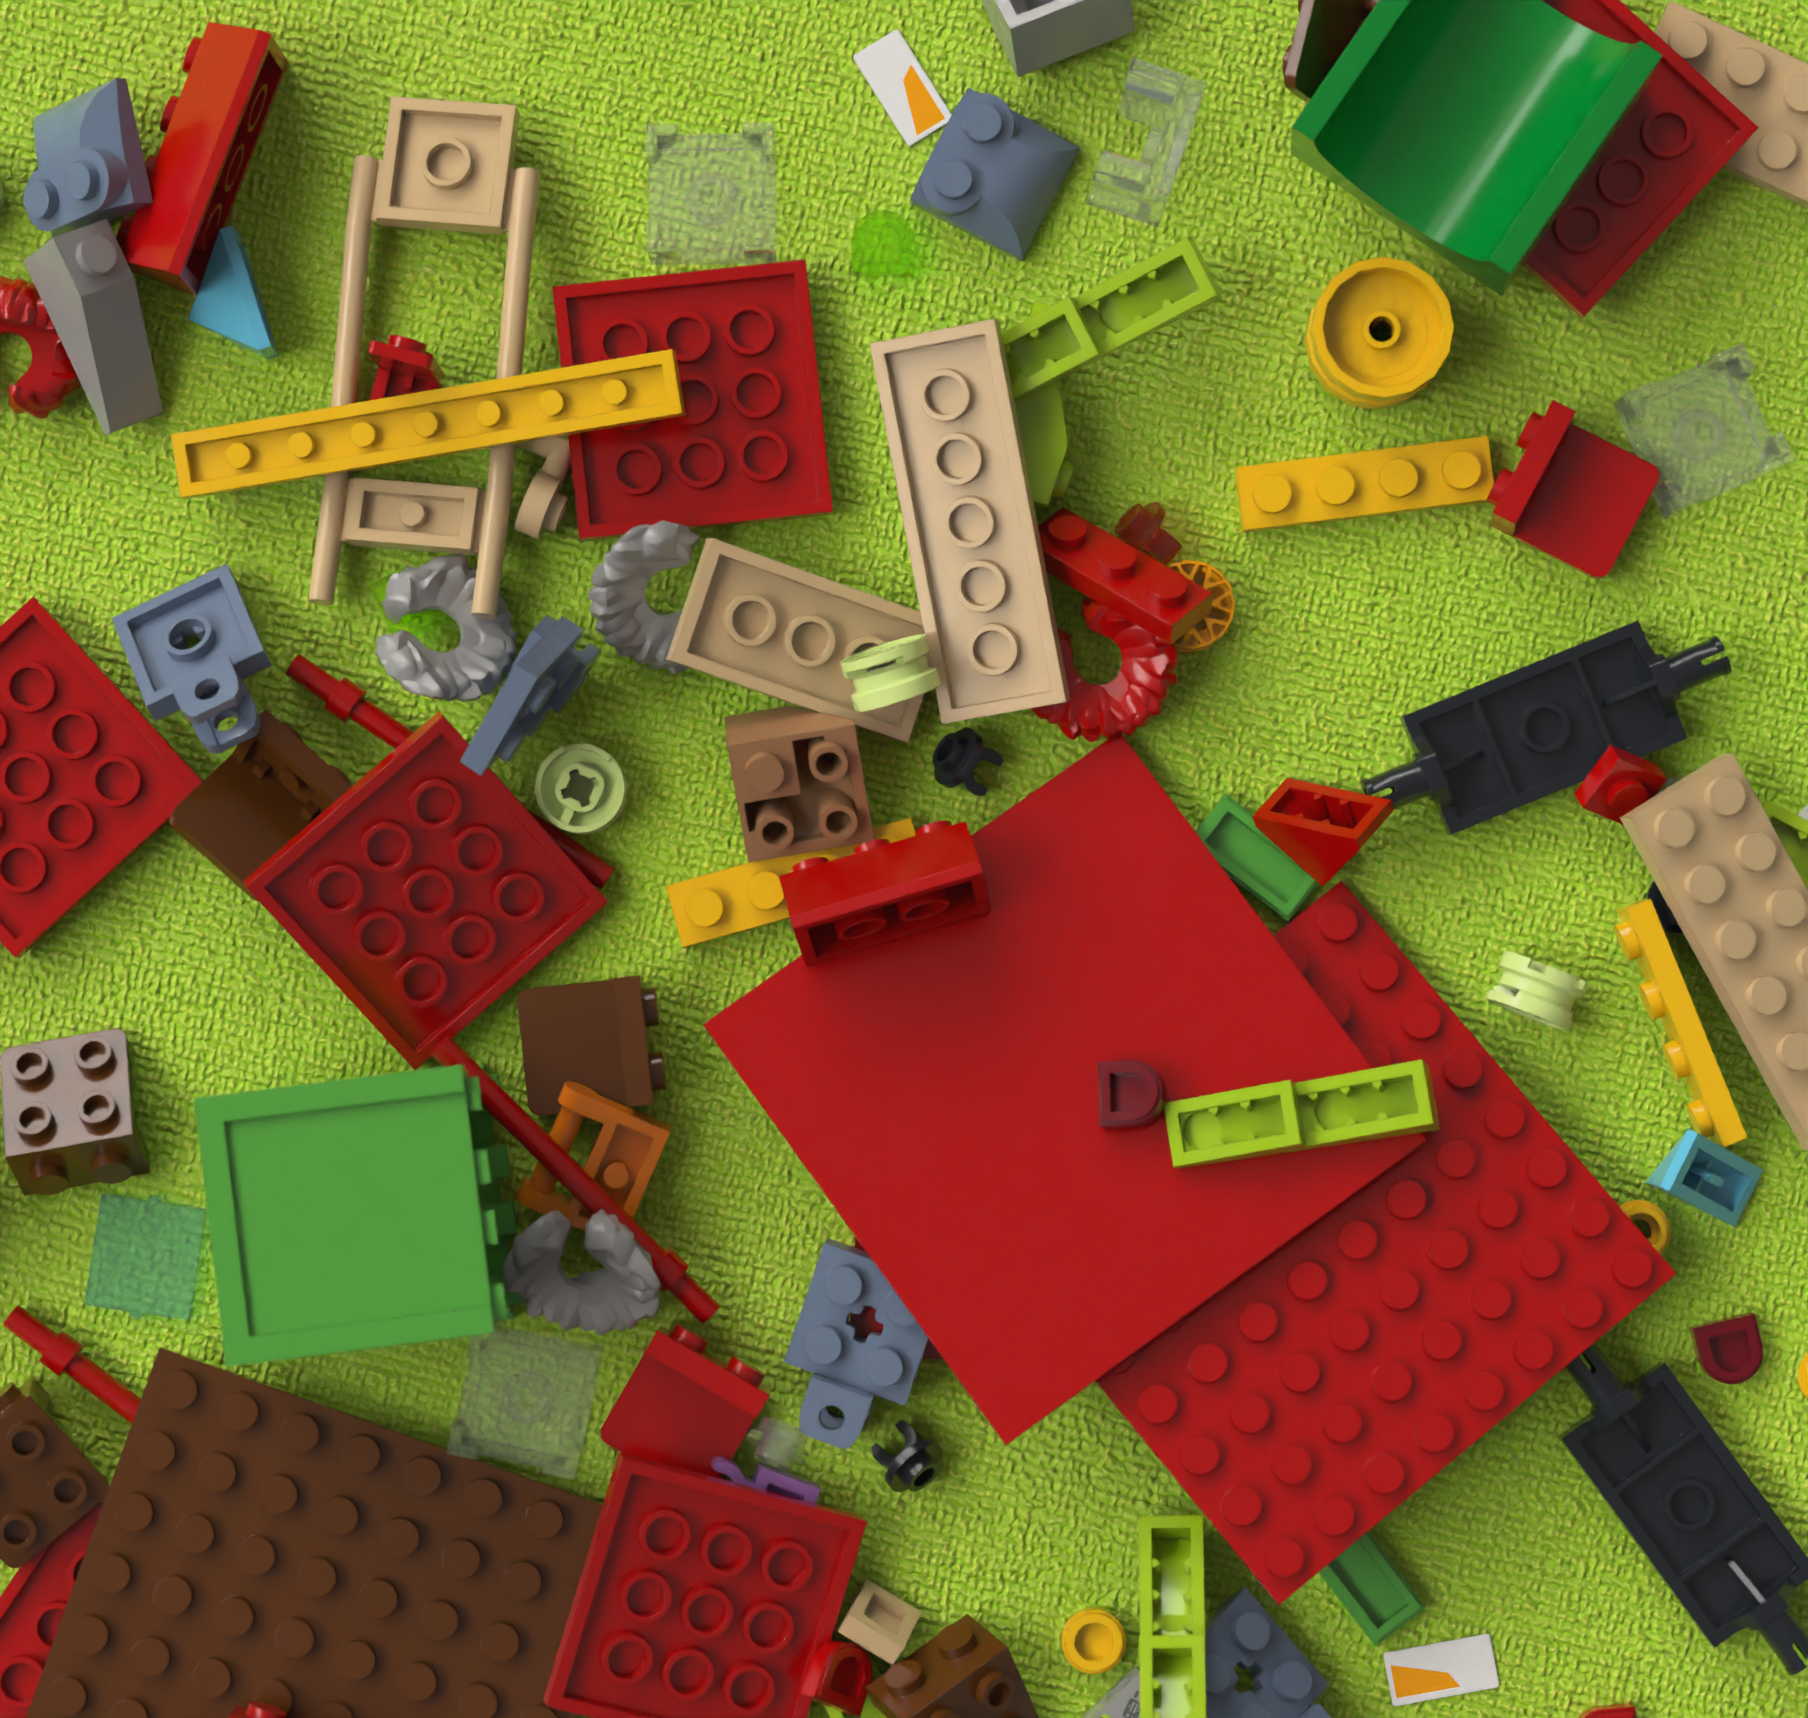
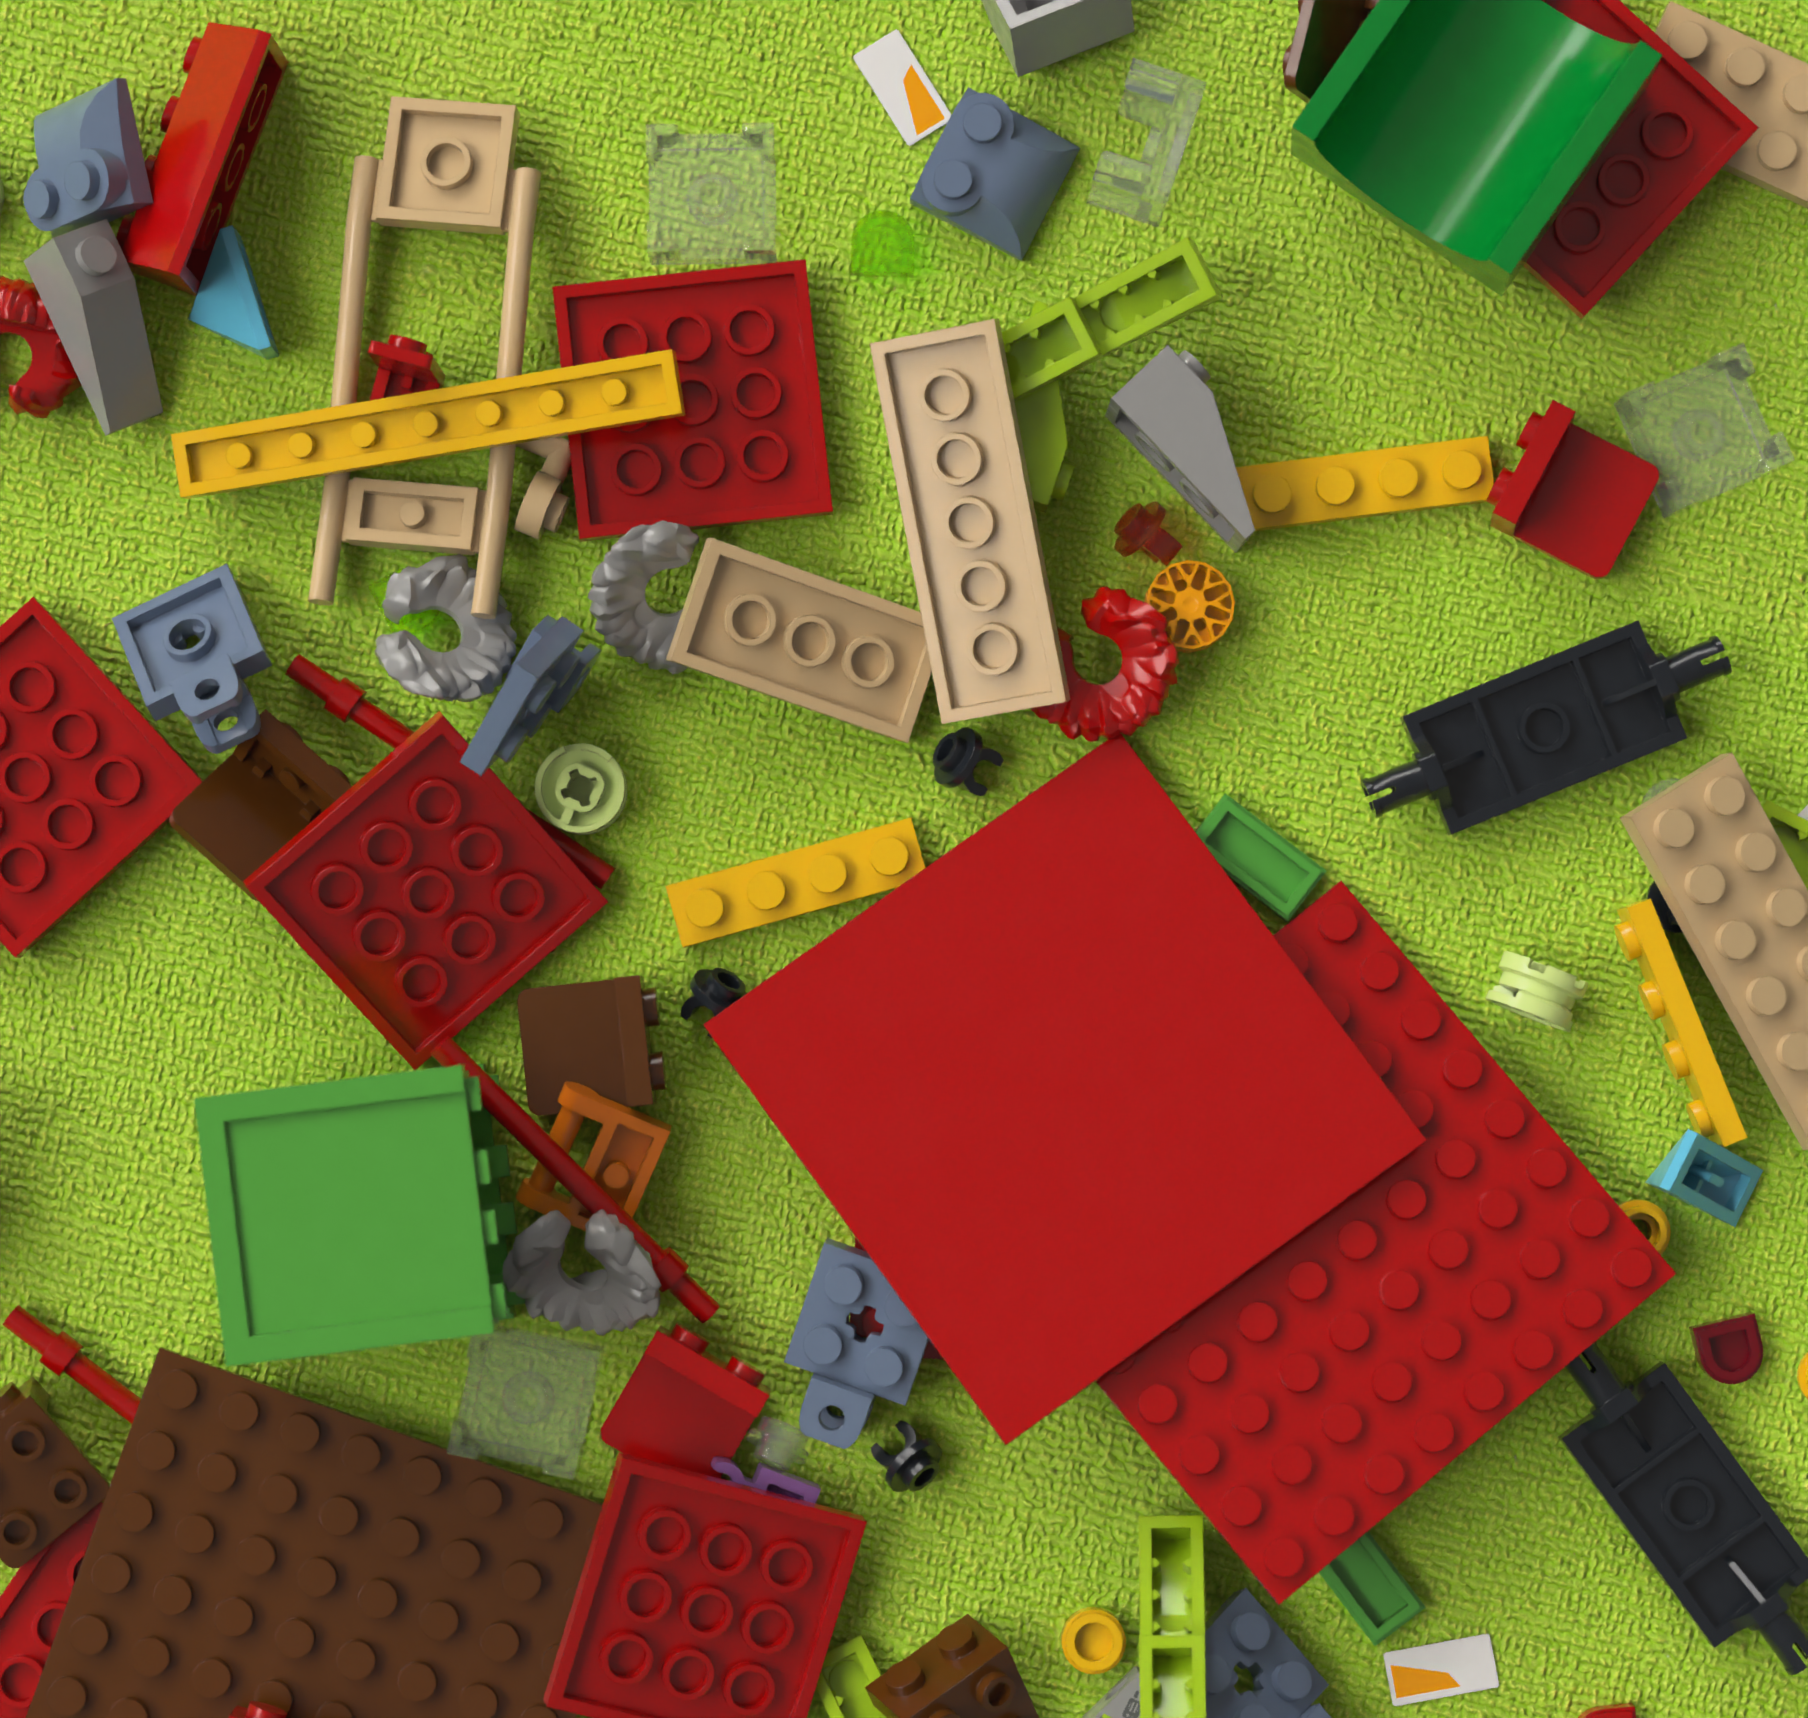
(71, 1113): bracket -> none
(145, 1256): clear light blue piece -> none
(714, 990): none -> black plate
(797, 782): medium nougat slope -> none
(839, 1677): red tile -> none
(879, 1622): tan plate -> none
(885, 891): red slope -> none
(892, 681): yellowish green wheel -> none
(1121, 577): red plate -> none
(1129, 1094): dark red tile -> none
(1179, 431): none -> light grey slope
(1302, 1114): lime slope -> none
(1320, 824): red slope -> none
(1362, 299): yellow wheel -> none
(1619, 784): red plate -> none

